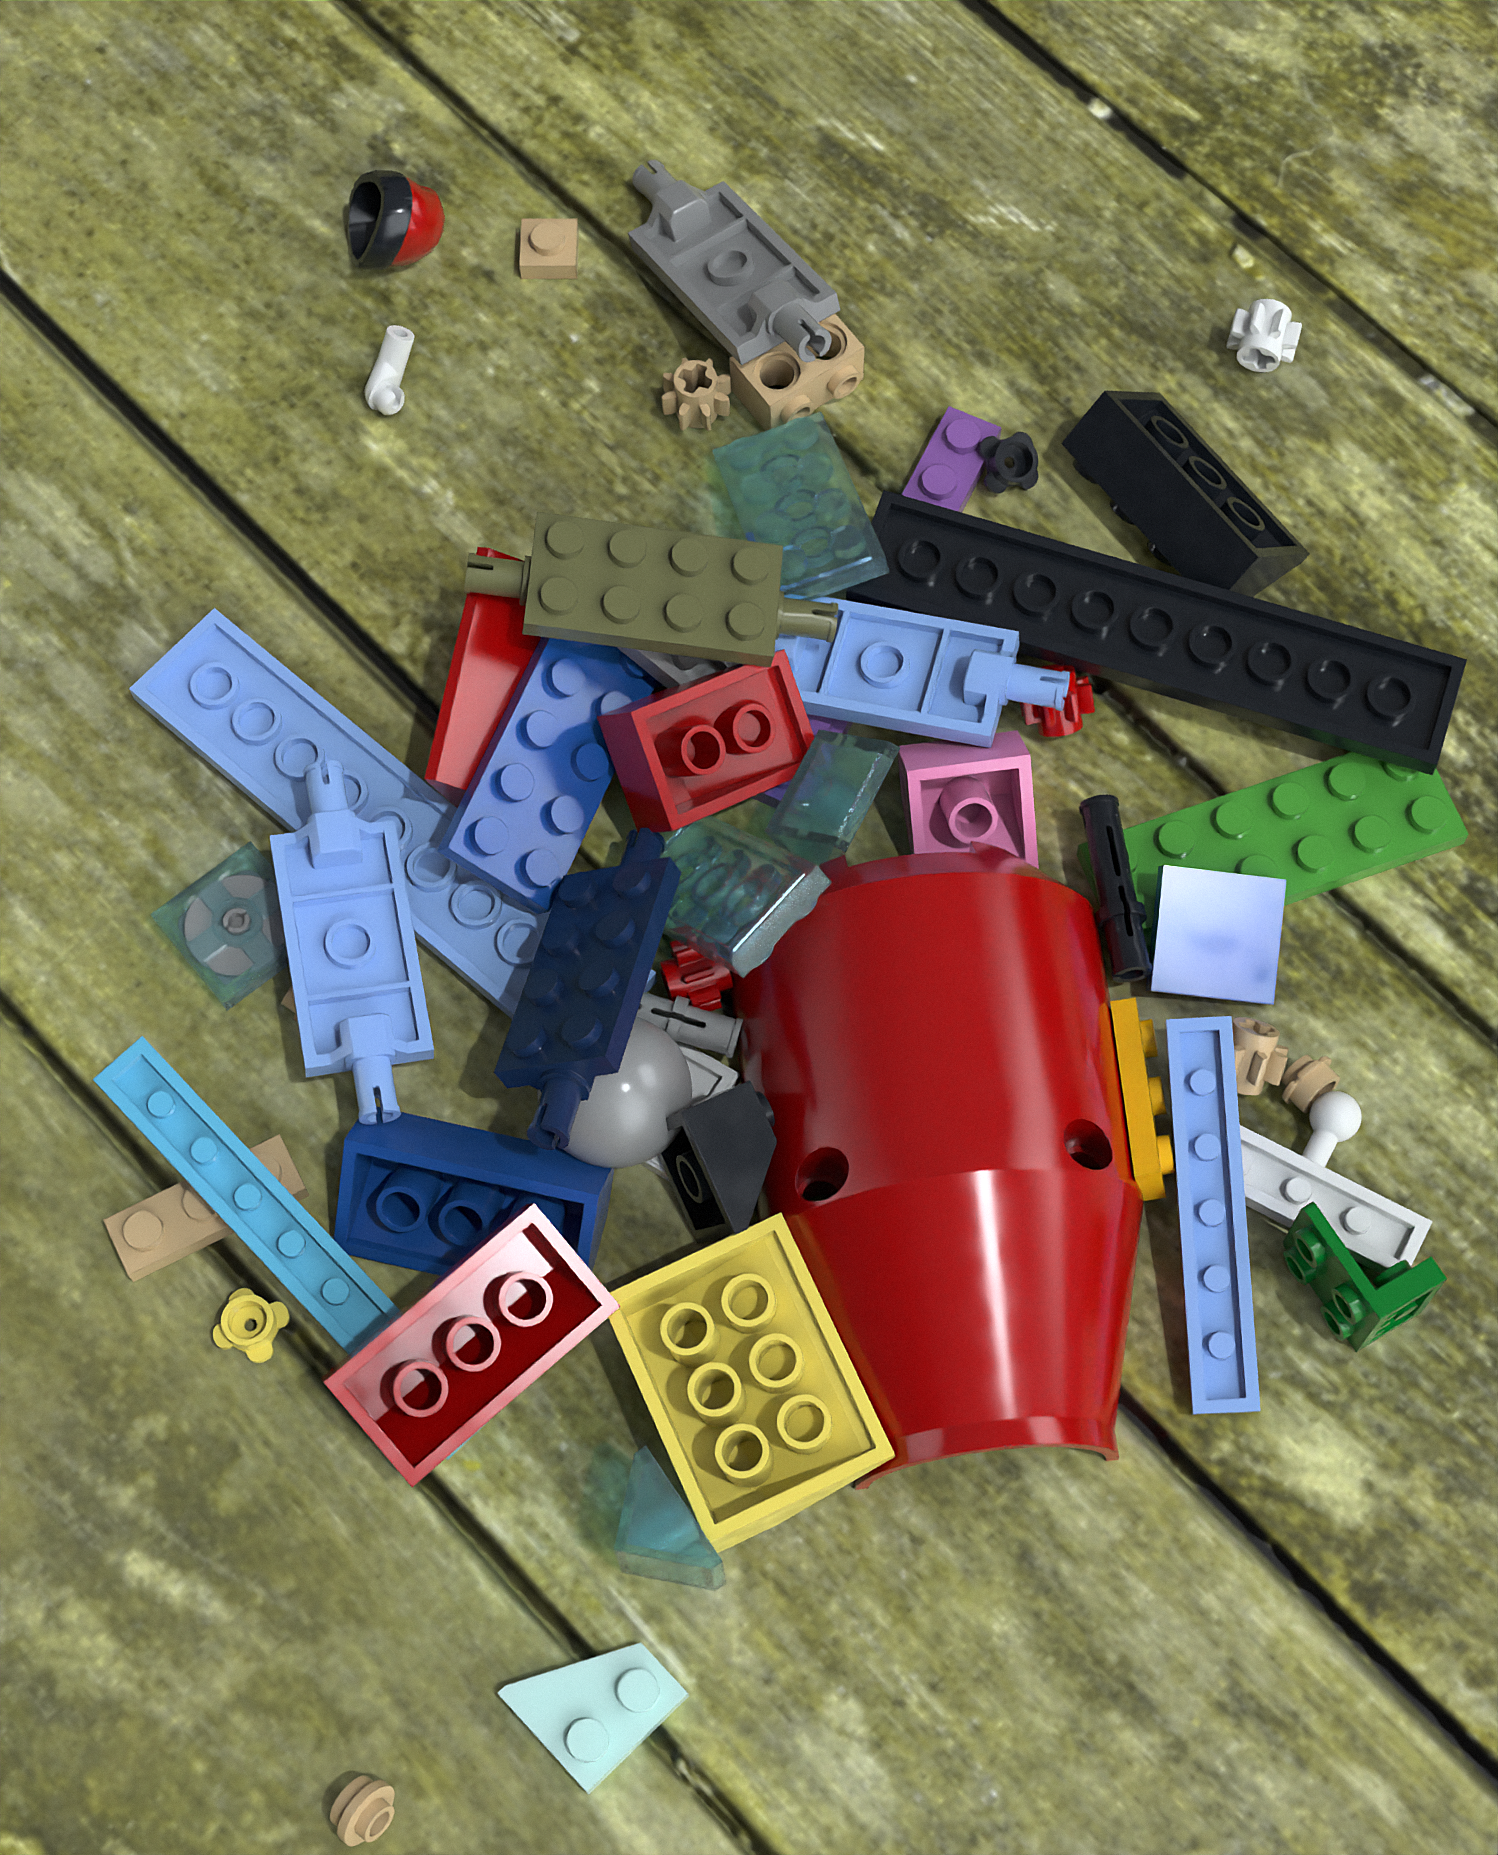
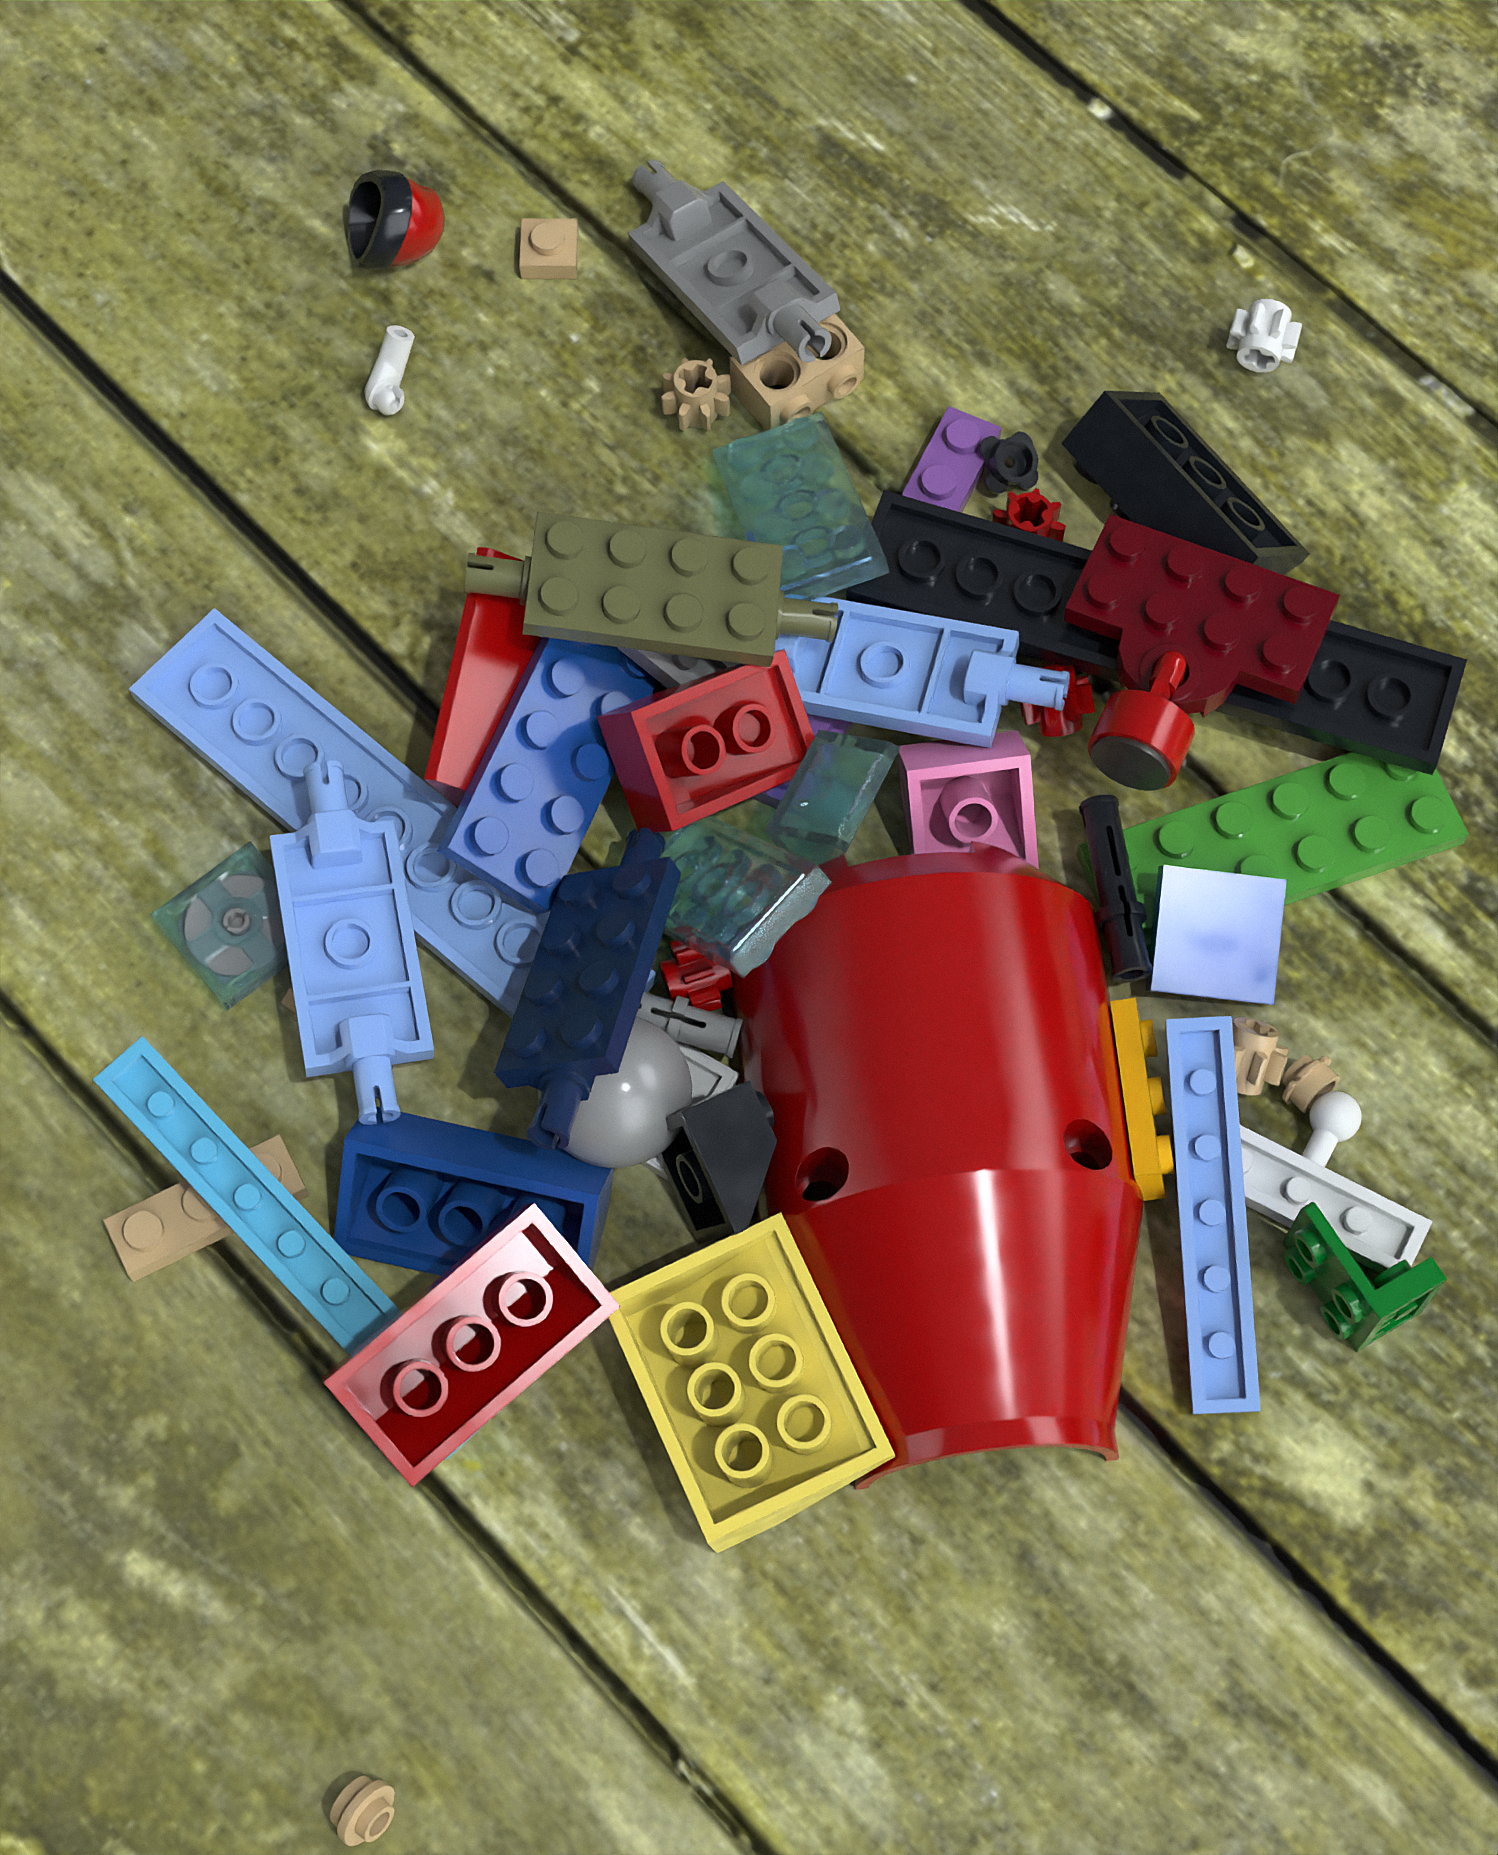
(242, 1308): light yellow plate -> none
(596, 1709): light aqua wing -> none
(659, 1533): clear light blue slope -> none
(1032, 514): none -> red gear
(1187, 636): none -> dark red plate

